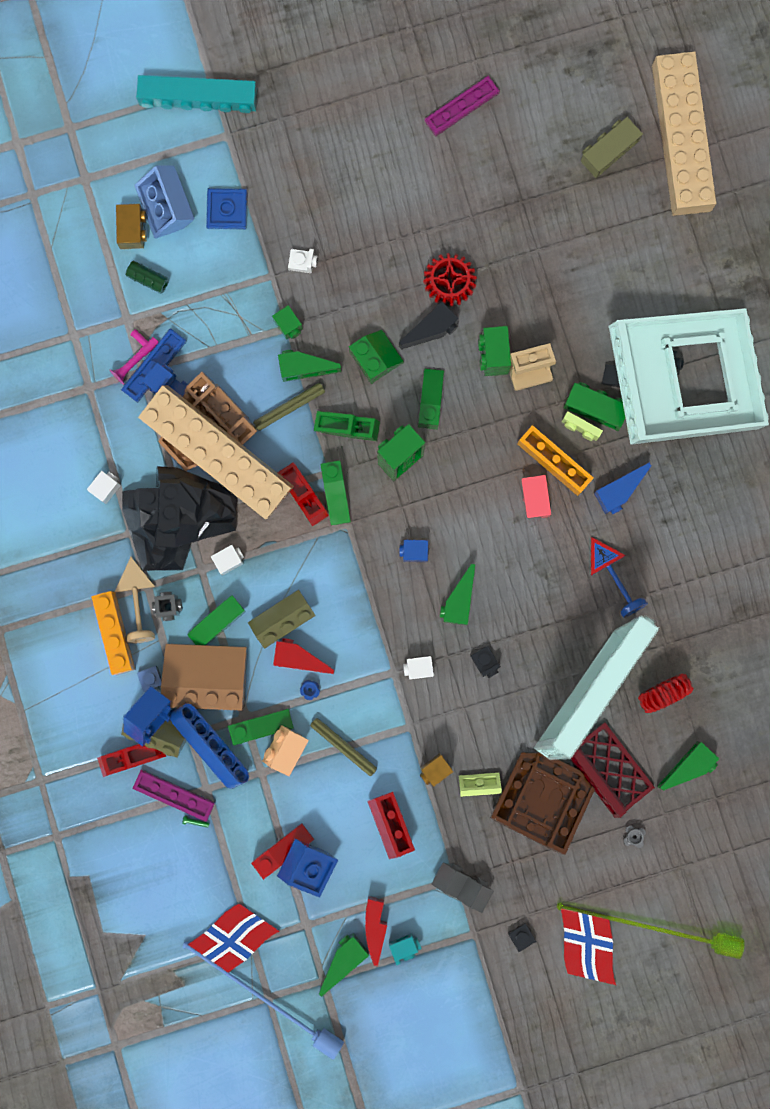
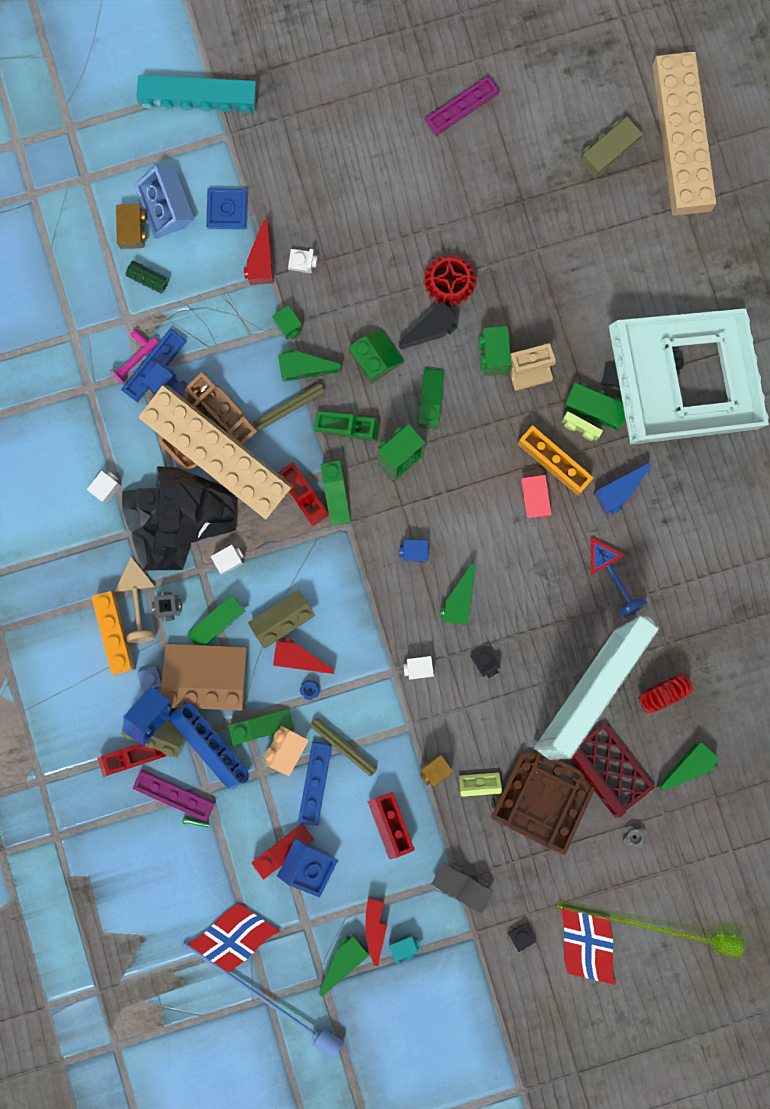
(259, 260): none -> red slope
(315, 783): none -> blue tile

